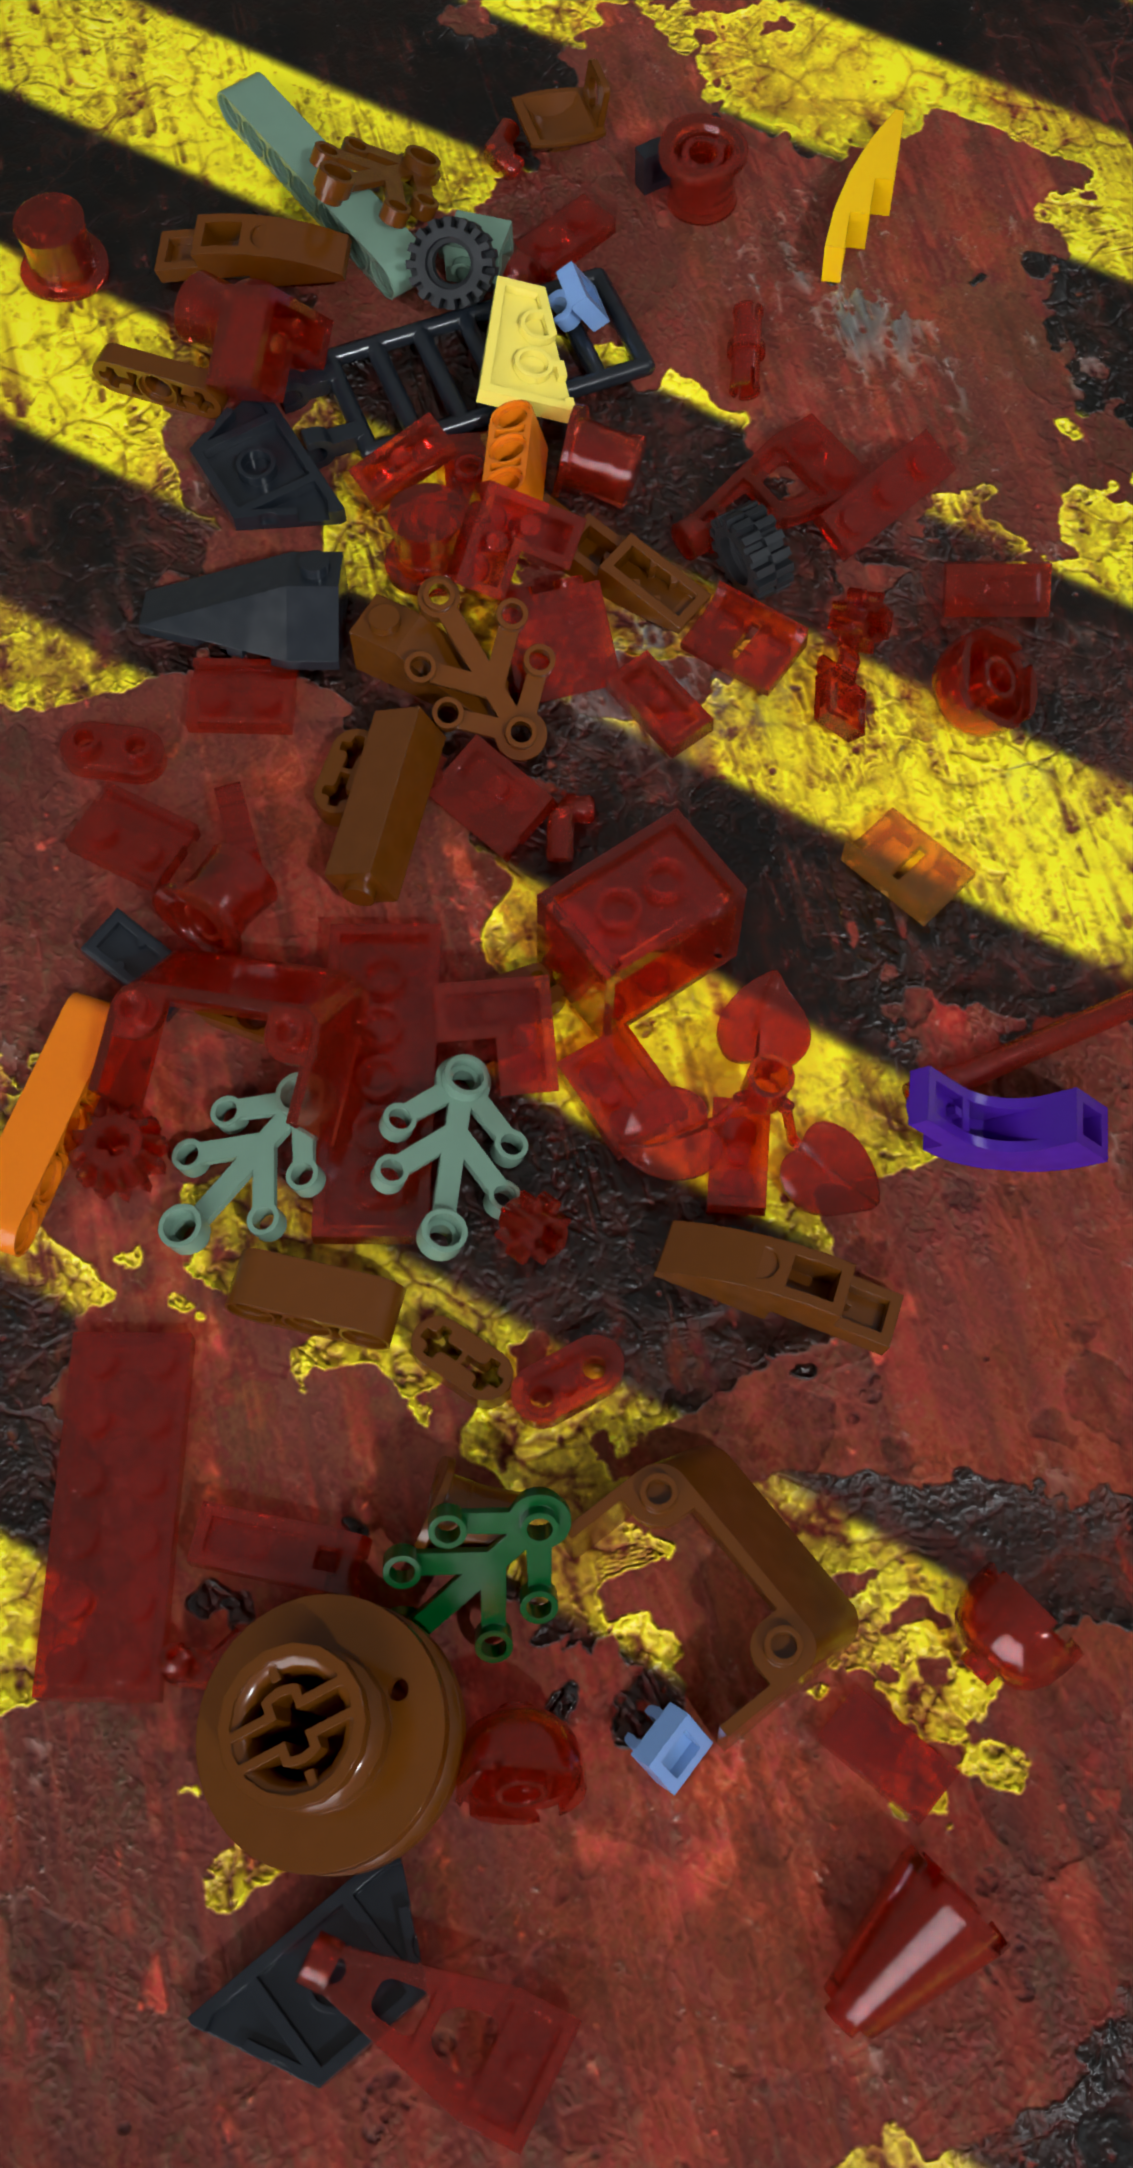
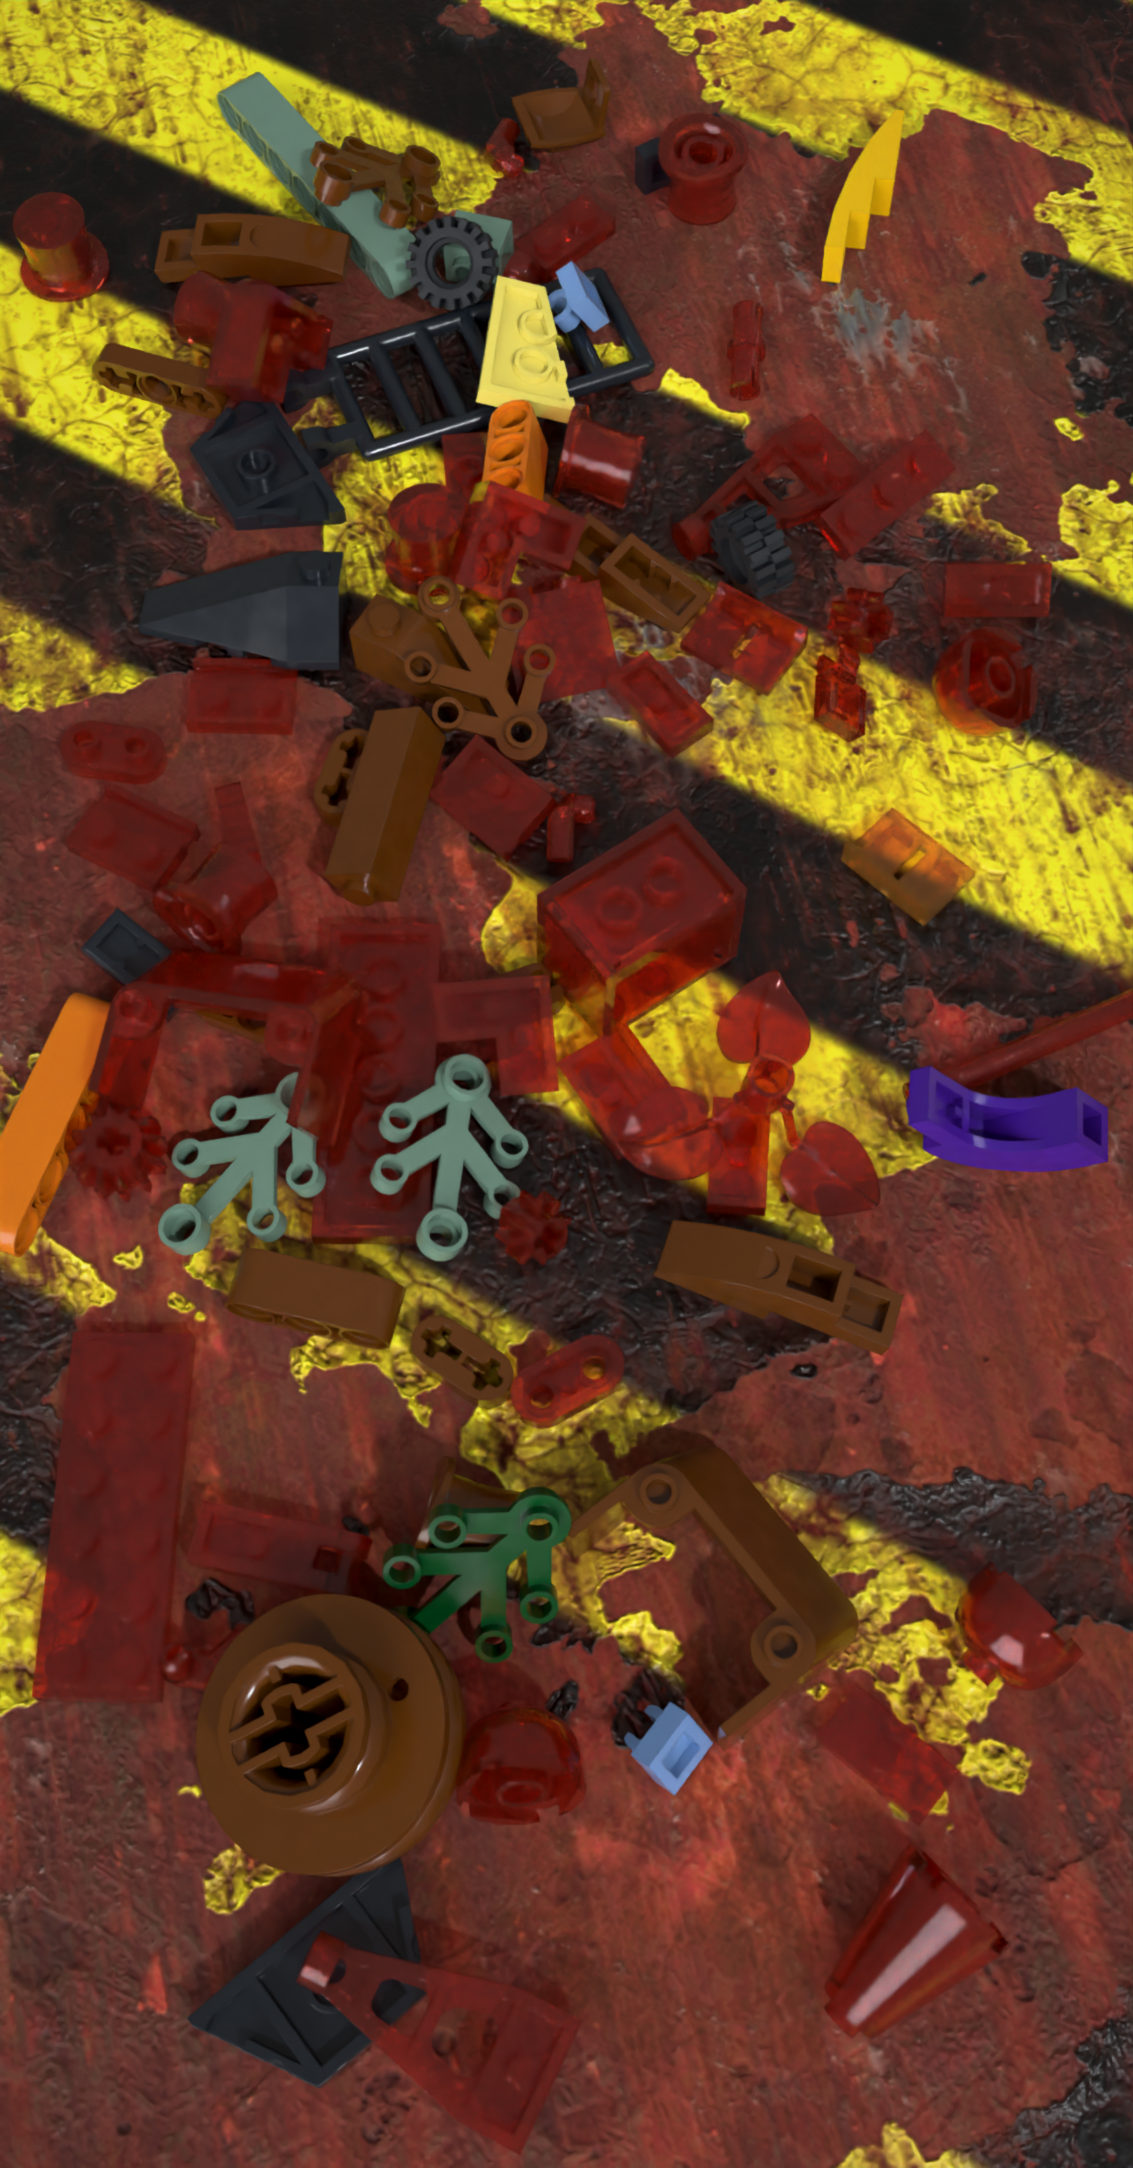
(403, 461): clear red plate -> none

